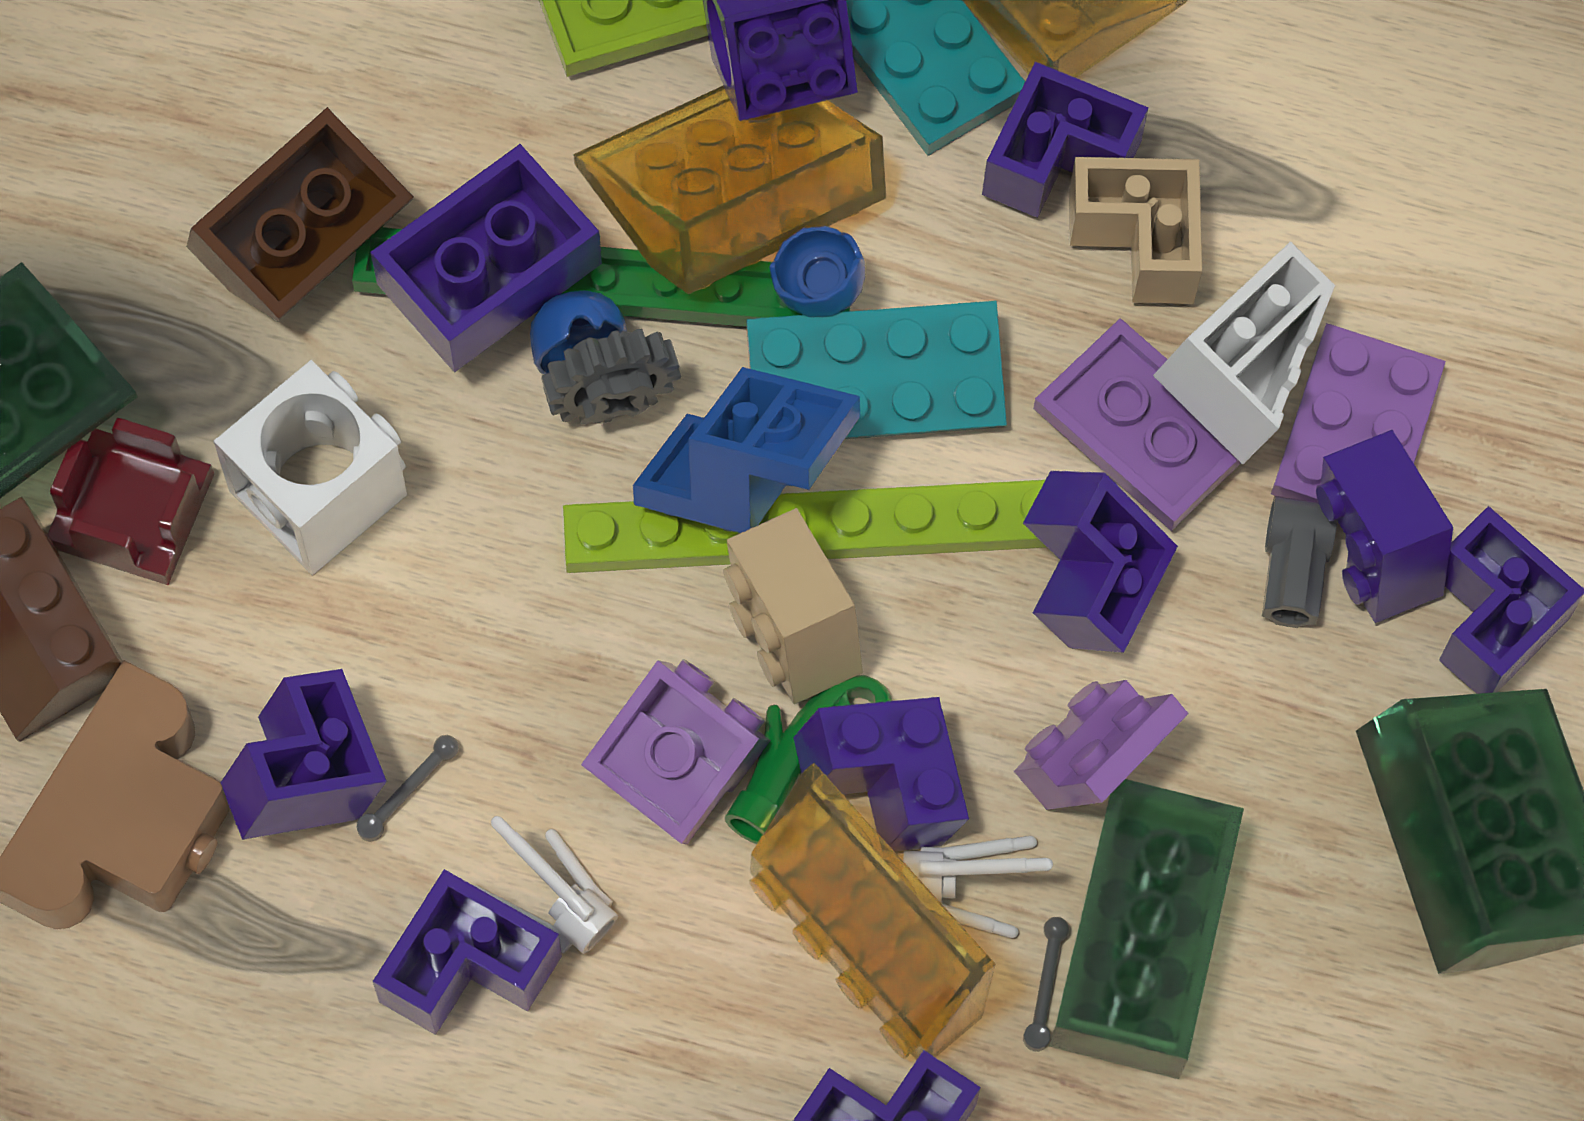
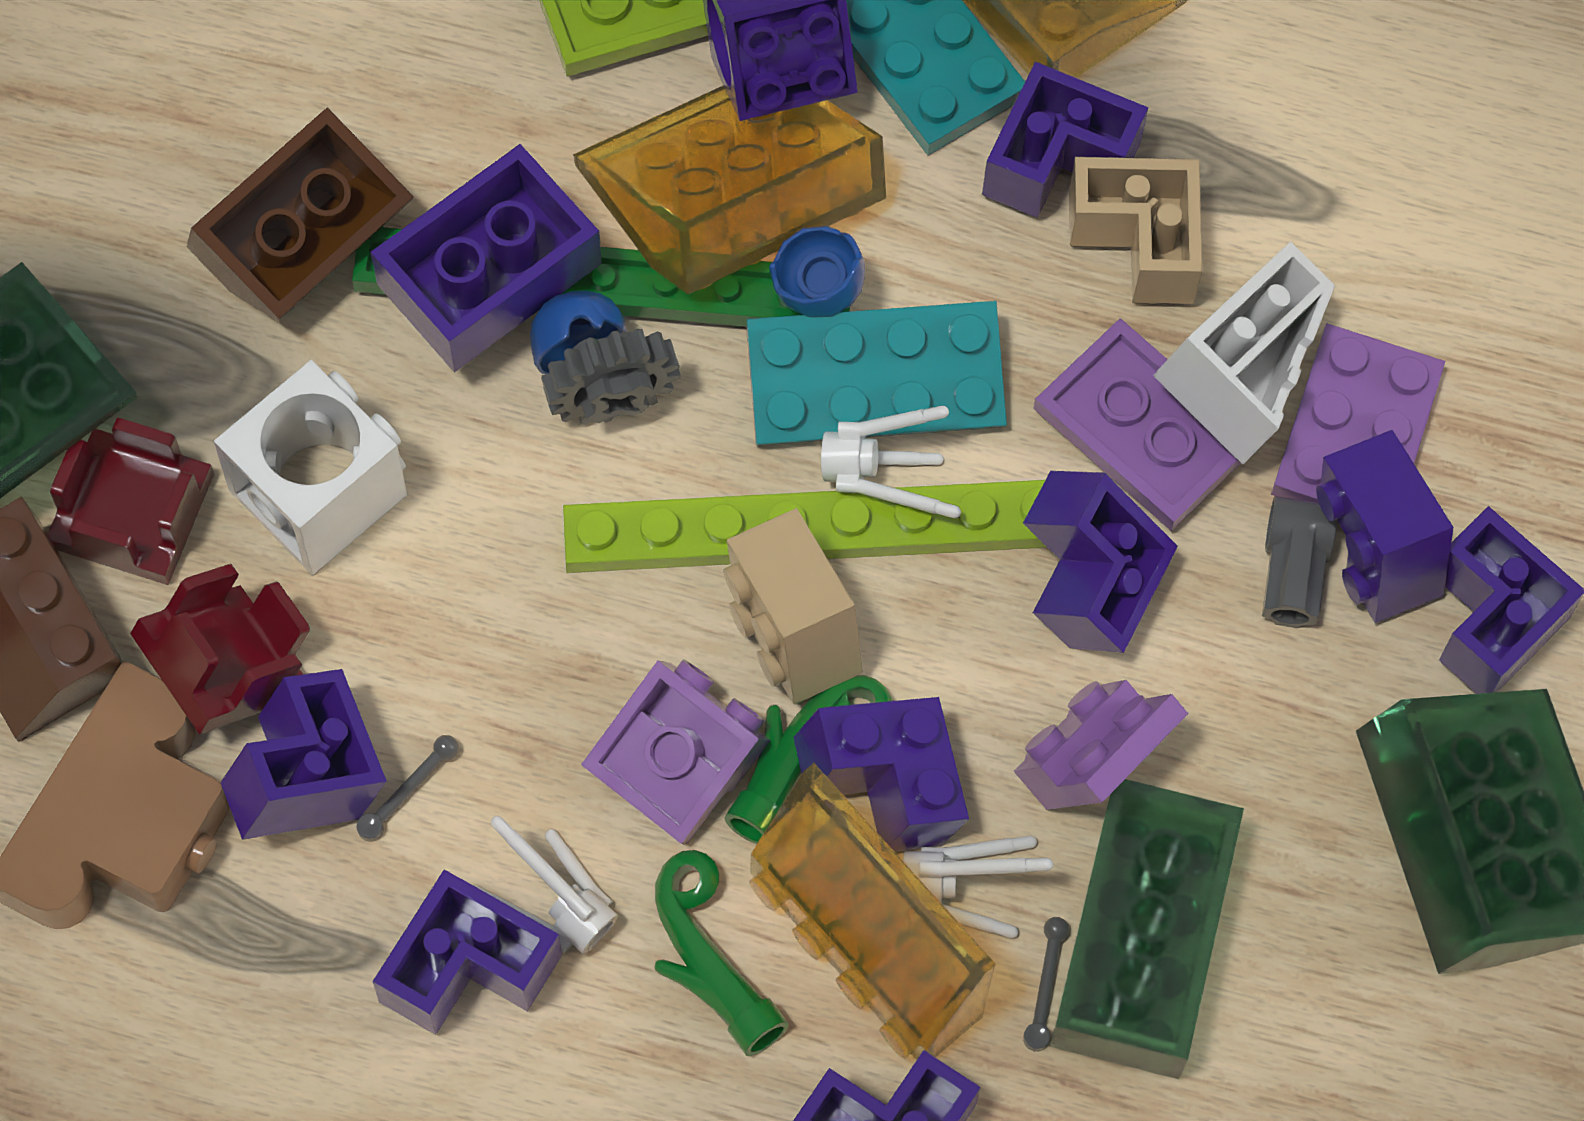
(221, 648): none -> dark red panel
(708, 974): none -> green plant
(746, 450): blue bracket -> none
(851, 457): none -> white plant

